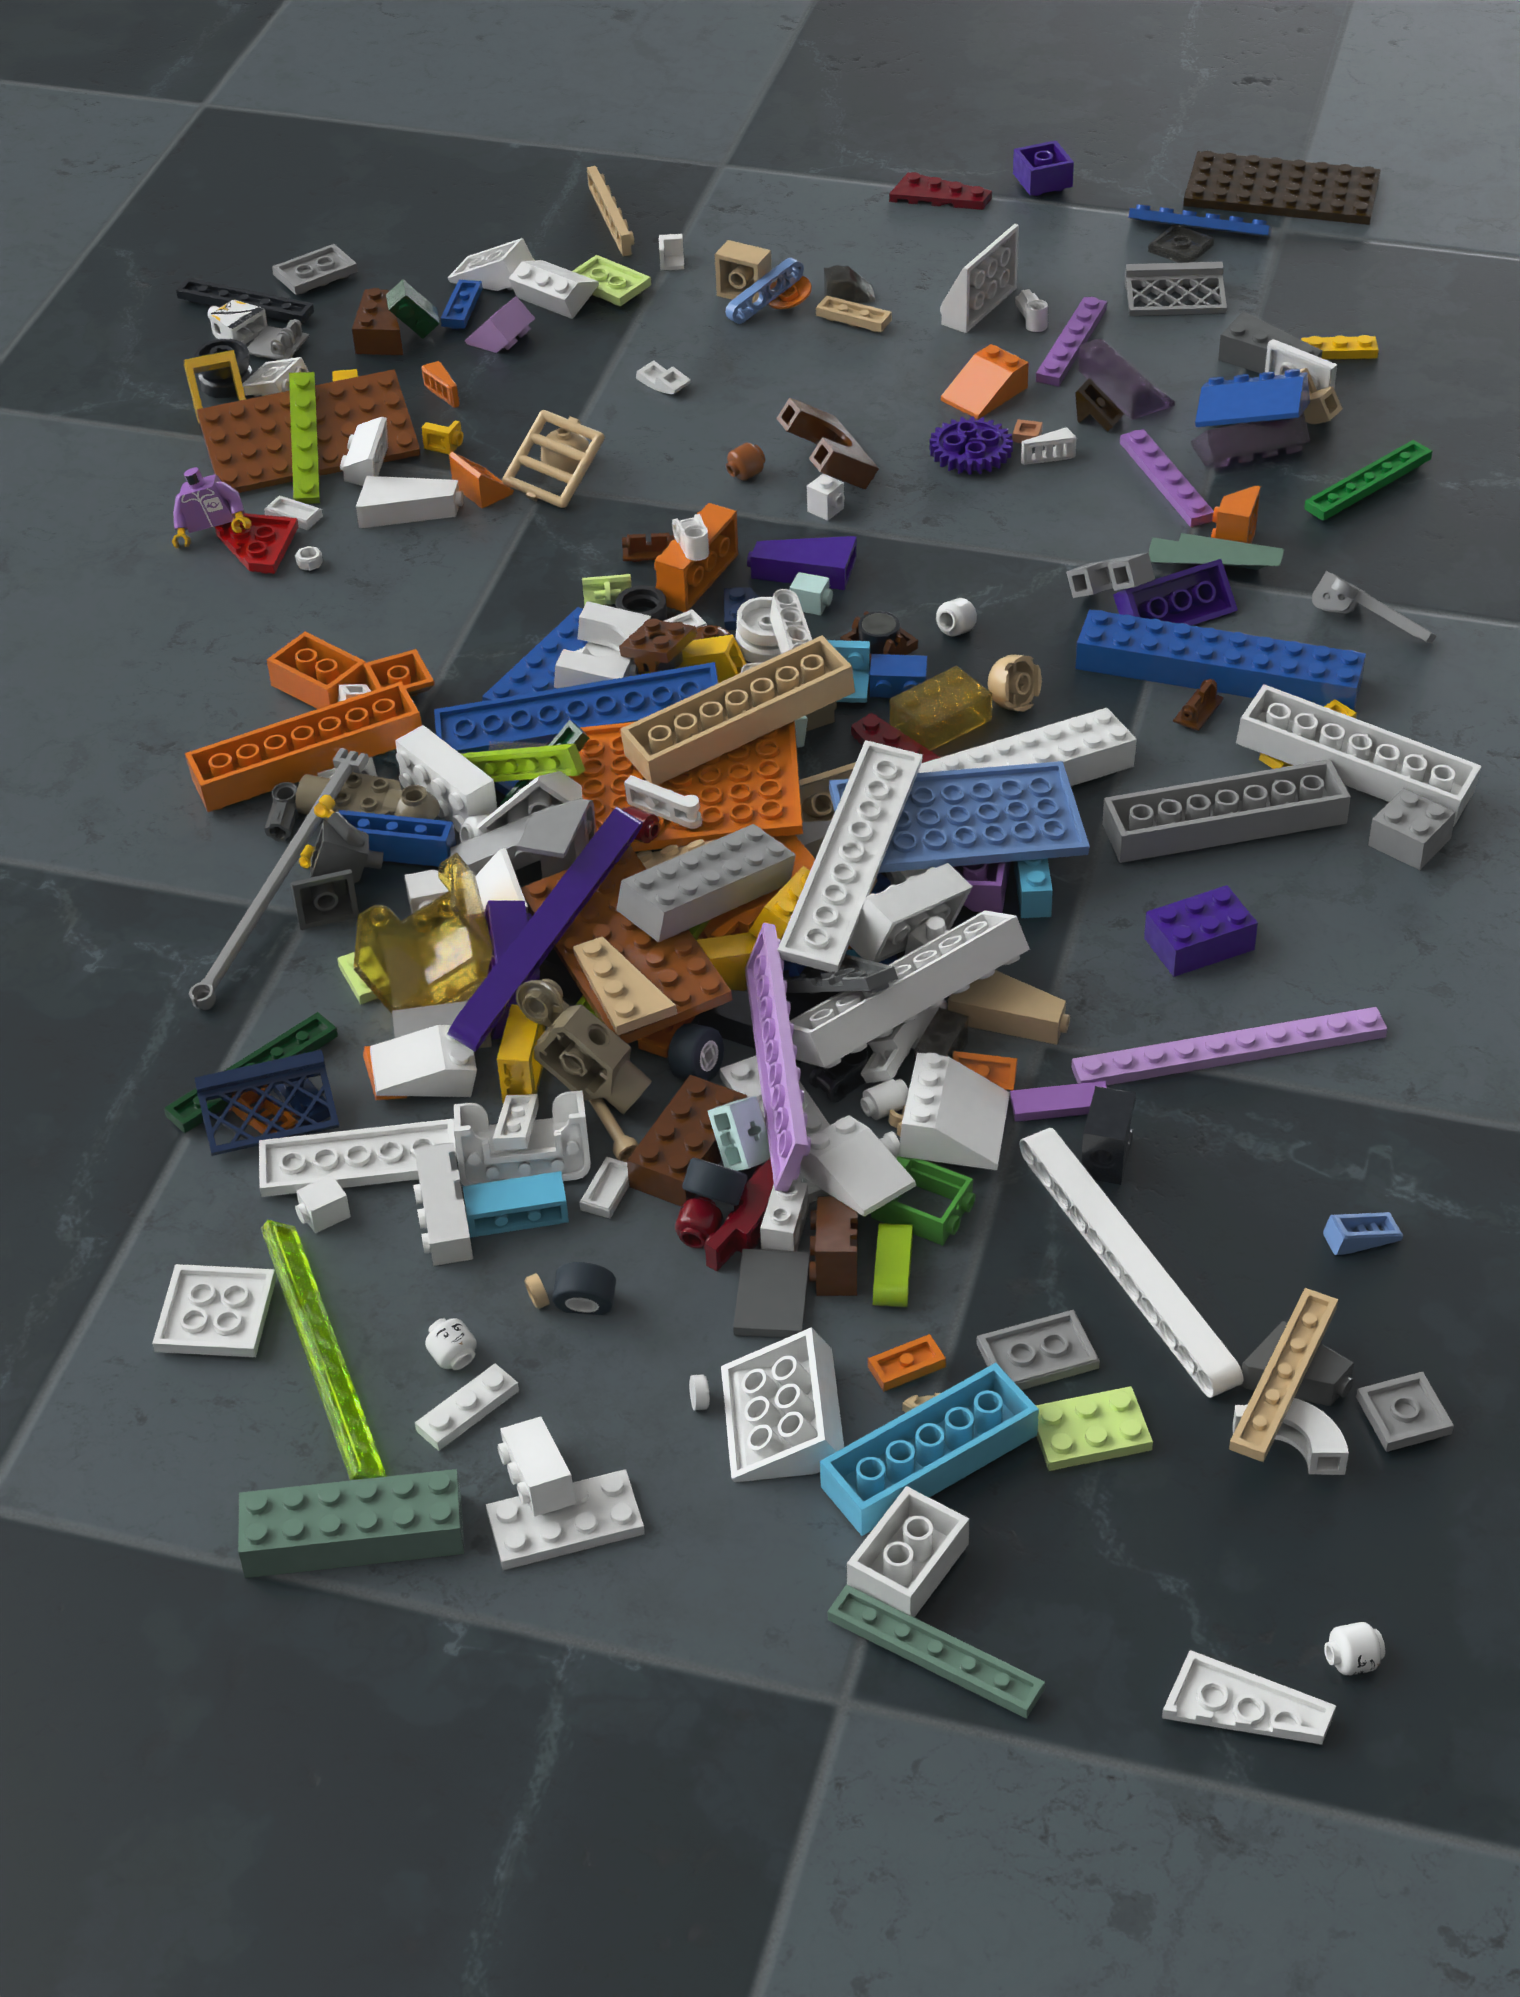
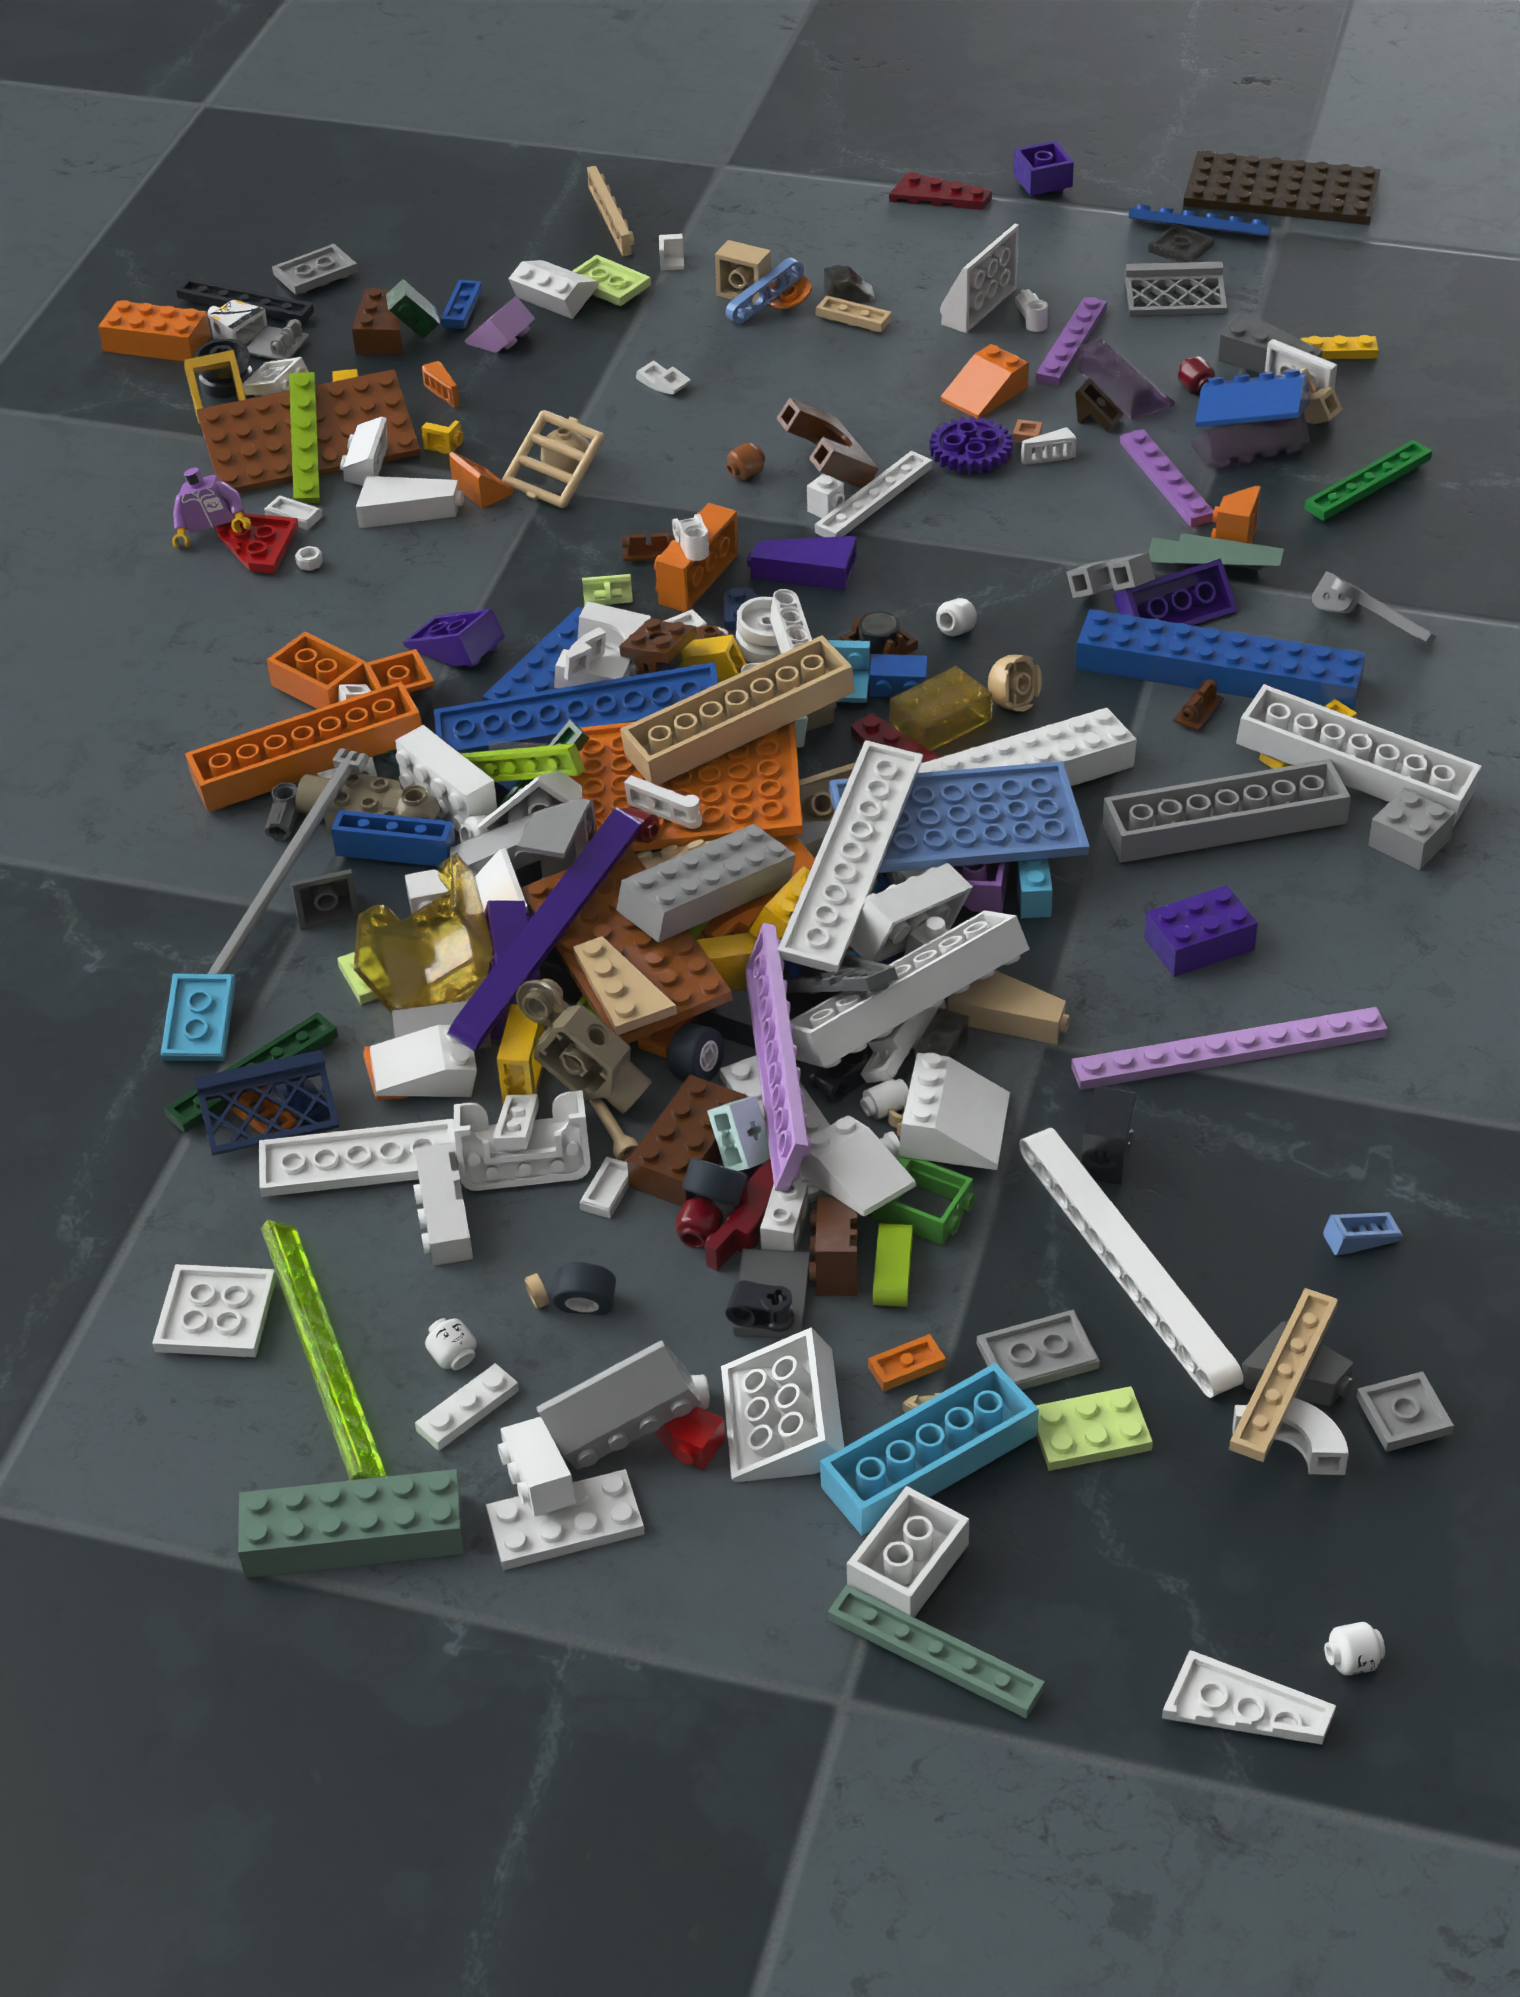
(154, 330): none -> orange brick
(198, 1017): none -> medium azure tile
(322, 1204): white brick -> none
(338, 845): dark grey torso -> none
(458, 637): none -> dark purple slope
(493, 265): white slope -> none
(515, 1204): medium azure brick -> none
(583, 652): none -> white slope
(620, 1405): none -> light grey slope
(644, 596): black tyre -> none
(693, 1437): none -> red slope
(757, 1305): none -> black piece
(812, 592): light aqua brick -> none
(873, 495): none -> white plate
(994, 1068): orange plate -> none
(1053, 1101): medium lavender tile -> none
(1194, 374): none -> dark red head

